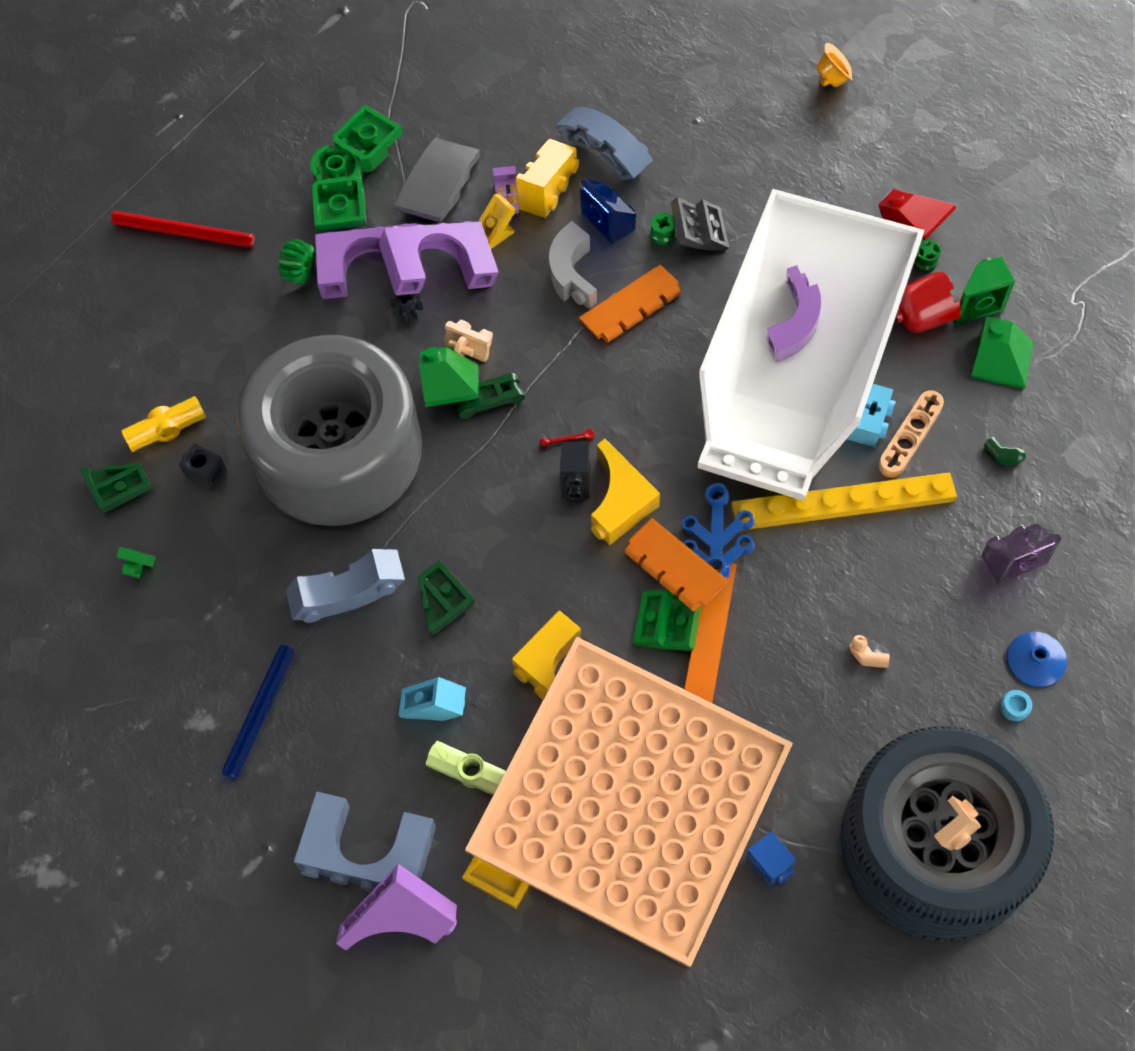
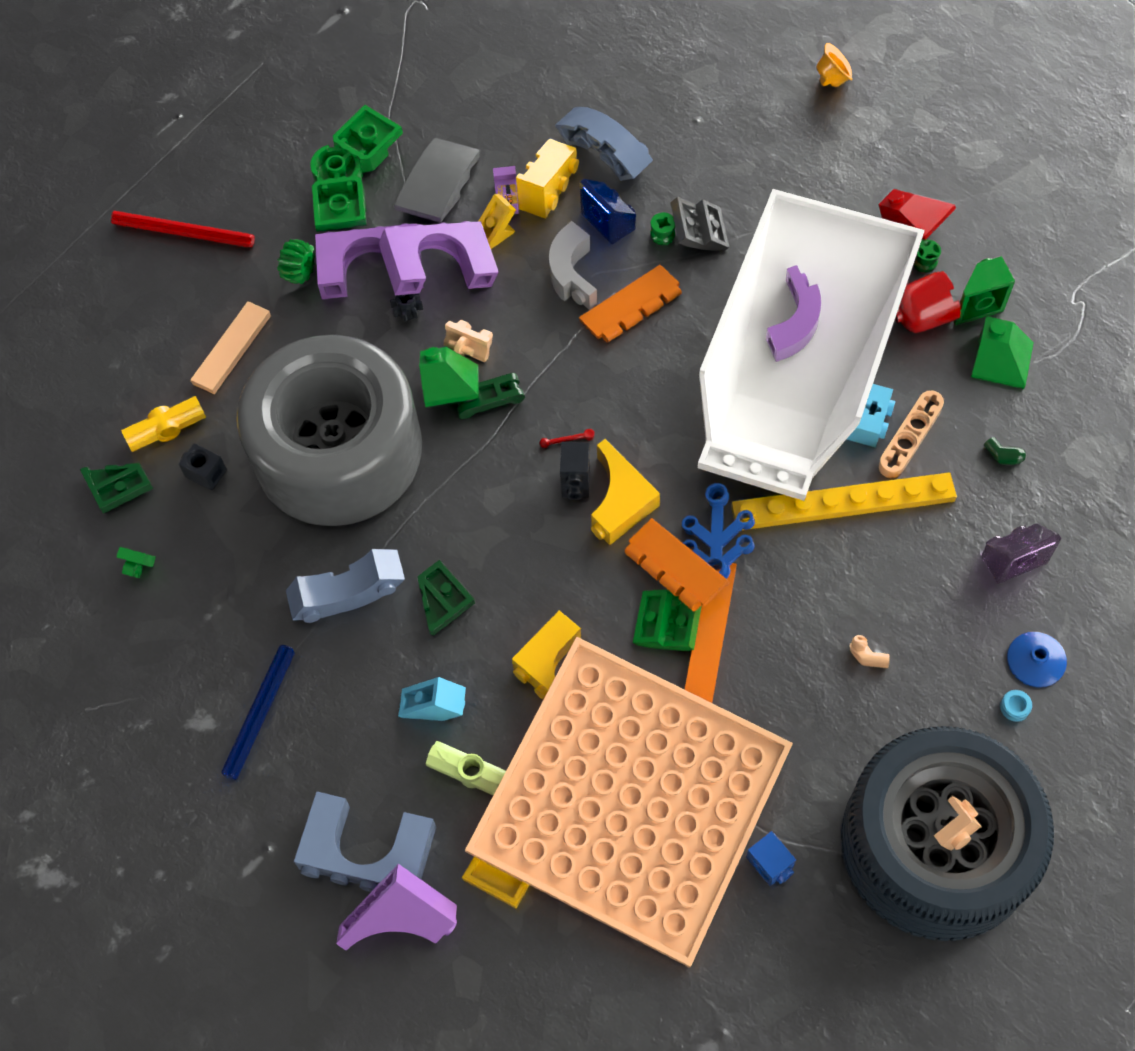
(230, 347): none -> light nougat tile

